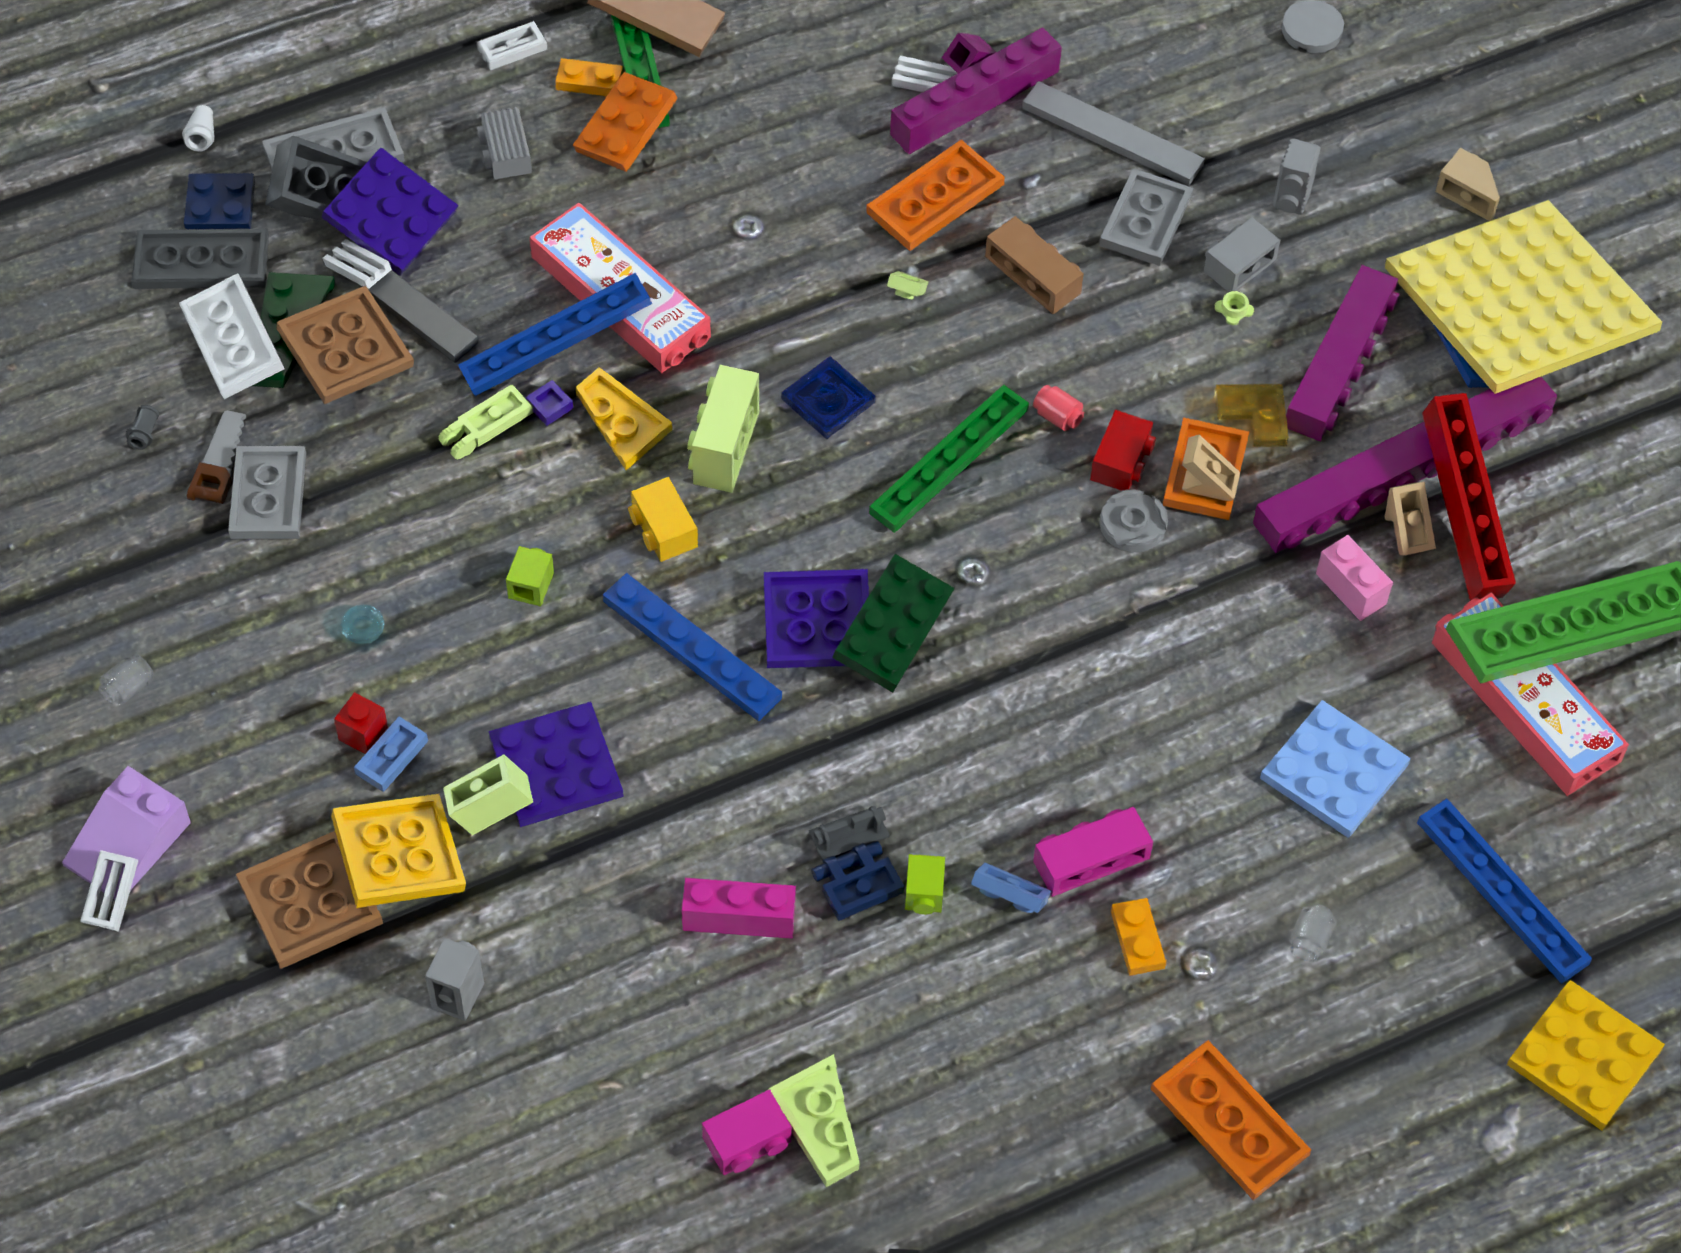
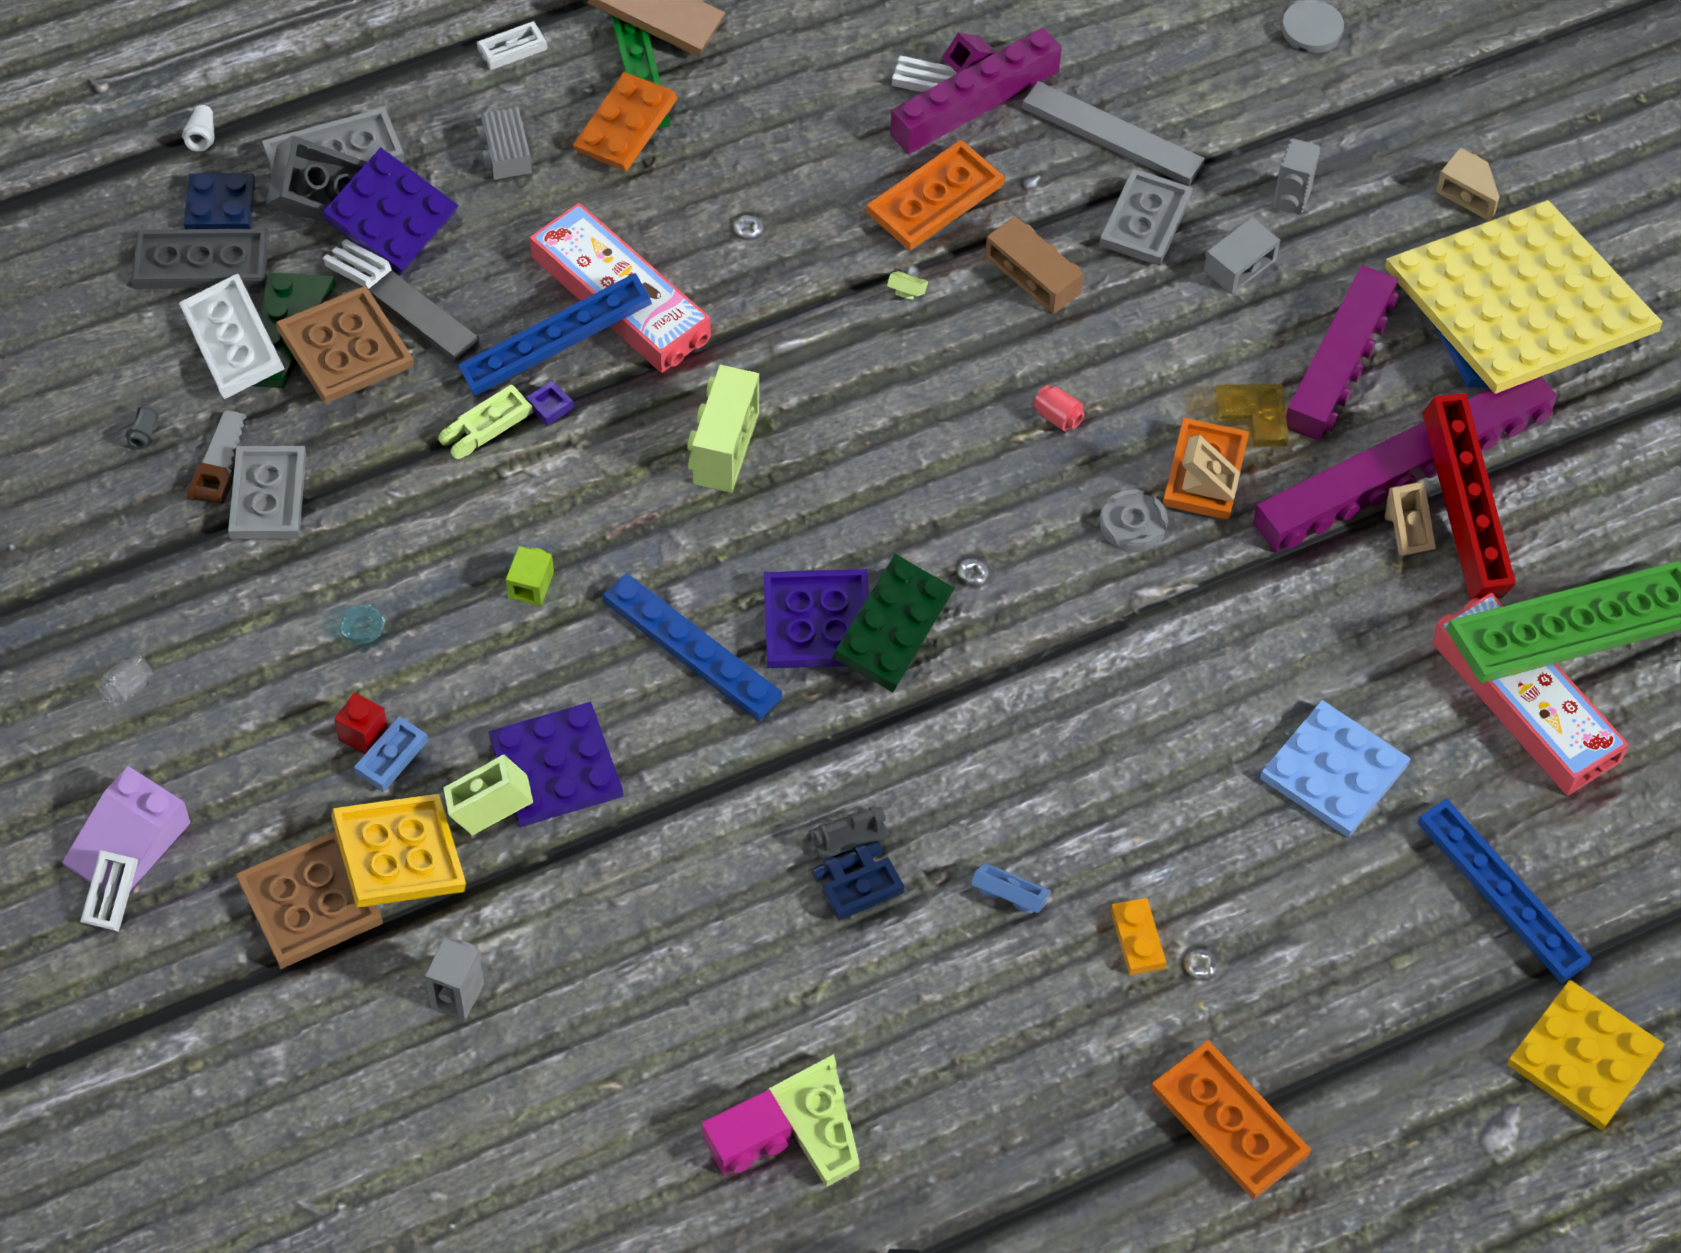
(587, 77): light orange plate -> none
(622, 417): yellow wing -> none
(663, 519): yellow brick -> none
(738, 908): dark pink brick -> none
(828, 397): clear blue tile -> none
(925, 884): lime brick -> none
(948, 458): green plate -> none
(1092, 850): dark pink brick -> none
(1122, 451): red brick -> none
(1237, 301): yellowish green plate -> none
(1312, 932): clear brick -> none
(1354, 577): bright pink brick -> none

